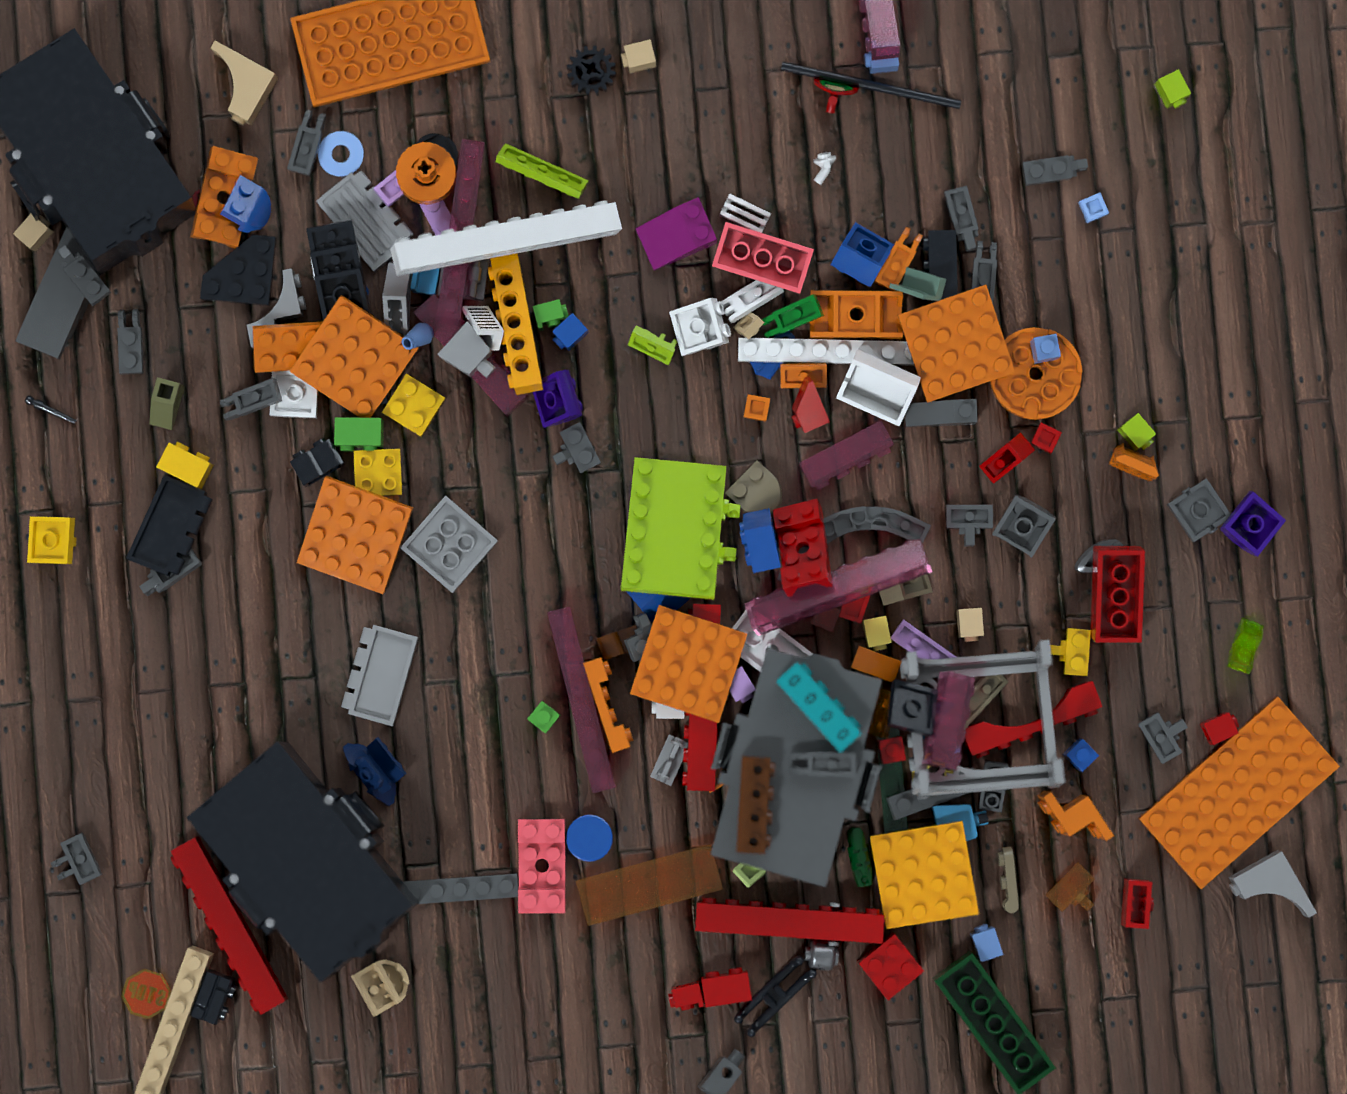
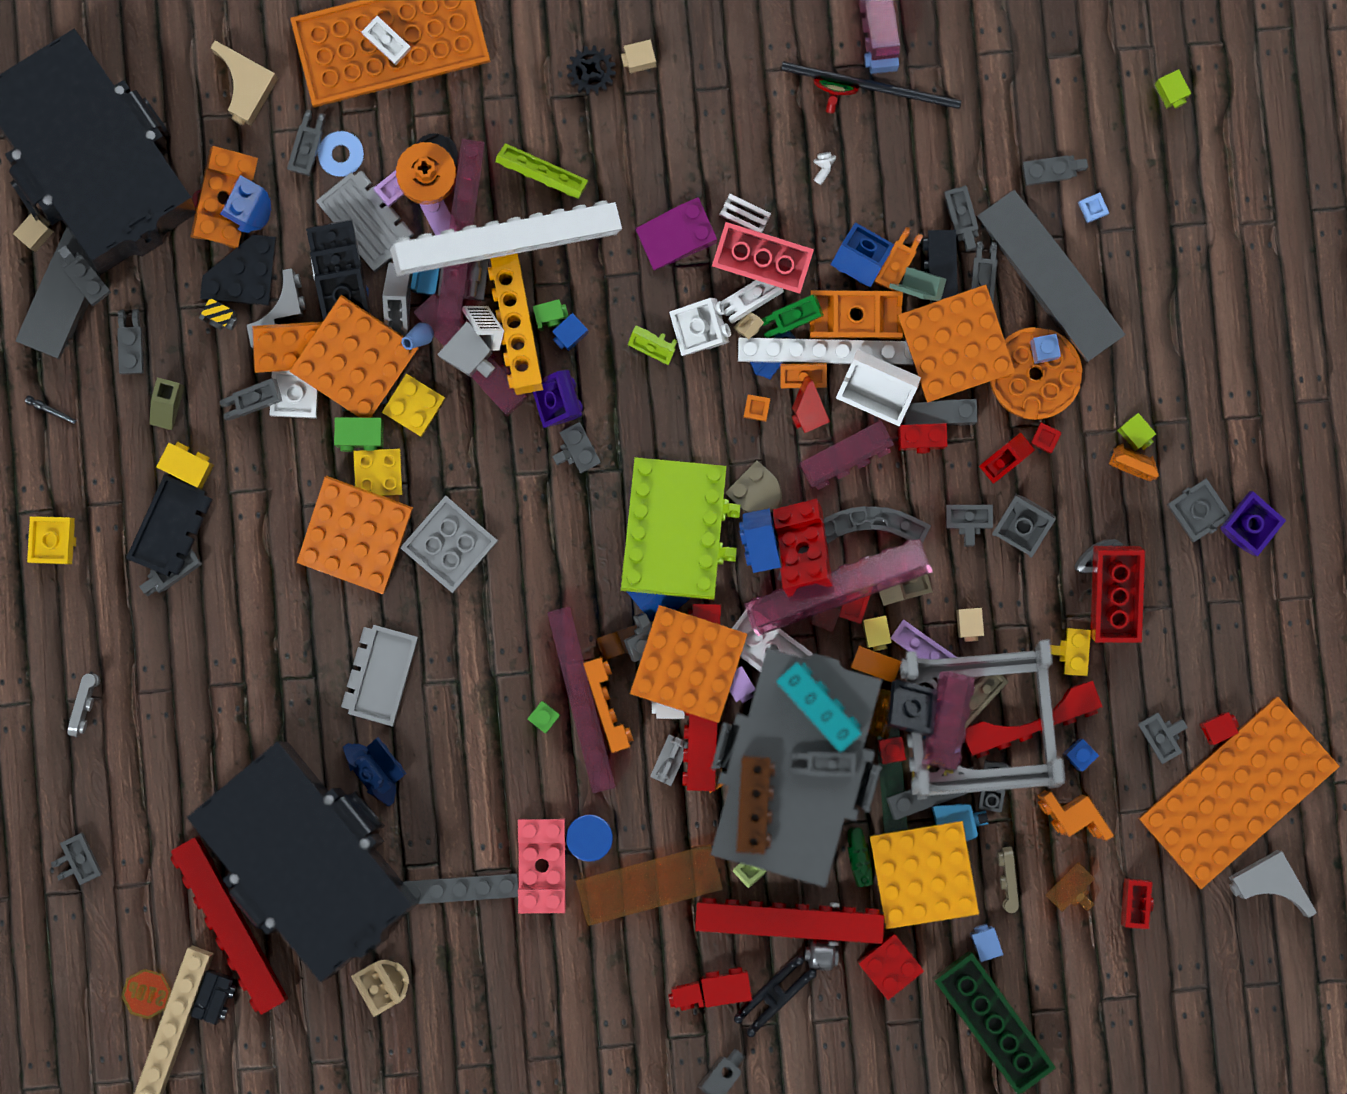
(83, 704): none -> light grey plate
(219, 315): none -> brick
(317, 462): black brick -> none
(386, 40): none -> white plate
(922, 437): none -> red brick
(1051, 276): none -> dark grey slope
(1244, 645): clear neon green slope -> none

